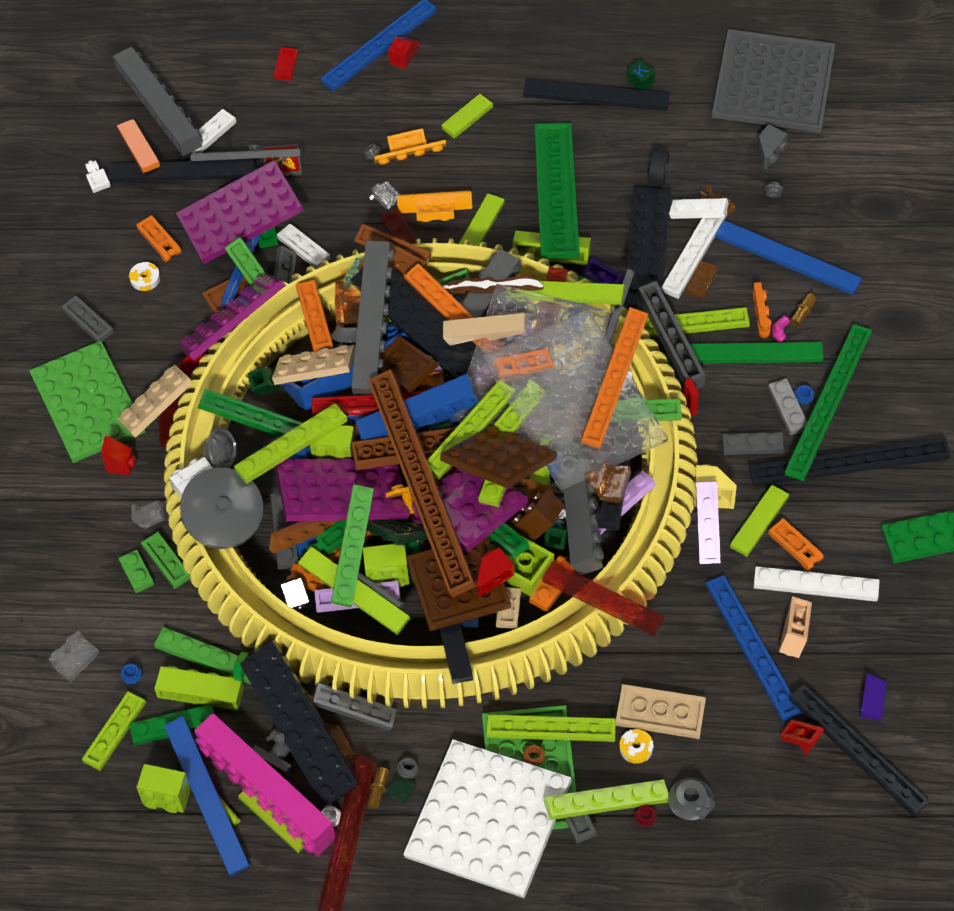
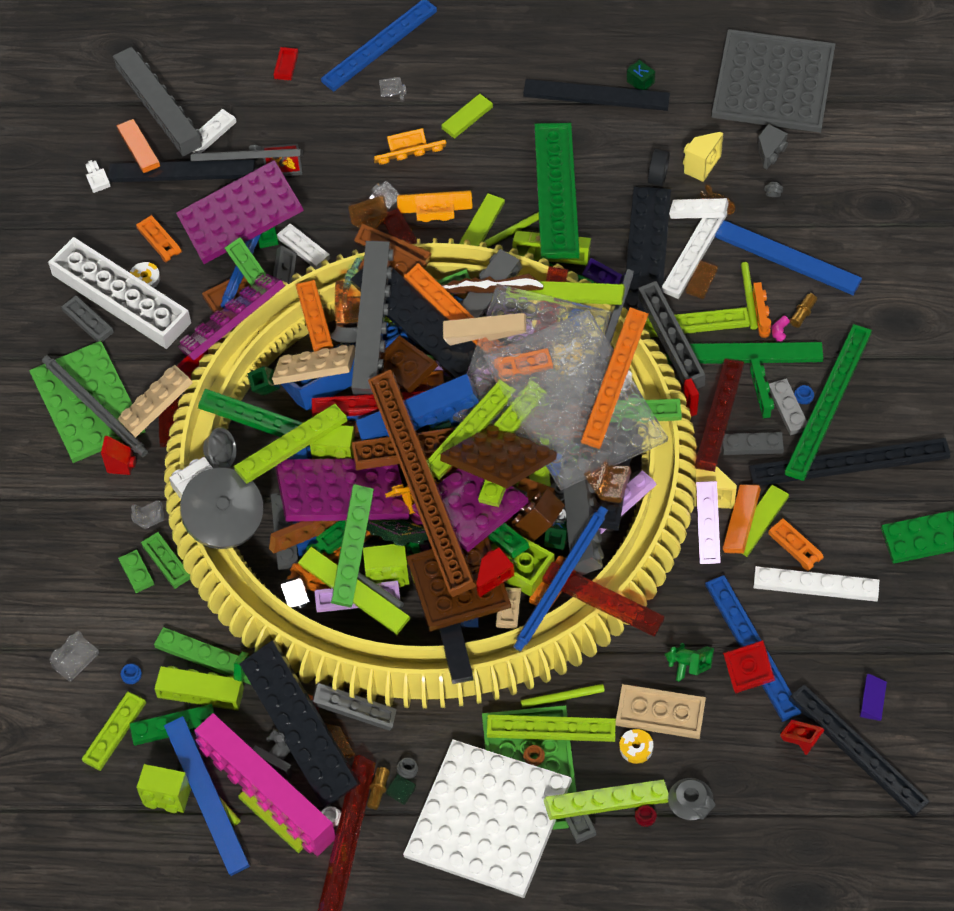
(95, 406): none -> dark grey piece
(120, 292): none -> white brick
(369, 212): none -> clear orange slope
(371, 151): dark grey plate -> none
(392, 87): none -> clear bracket
(402, 51): red slope -> none
(511, 230): none -> lime bar
(560, 578): none -> blue piece
(562, 696): none -> lime bar
(697, 660): none -> green piece
(702, 155): none -> light yellow slope
(719, 415): none -> clear red plate
(741, 519): none -> orange tile
(749, 296): none -> lime bar
(749, 666): none -> red tile
(761, 388): none -> green plate
(796, 627): light nougat slope -> none

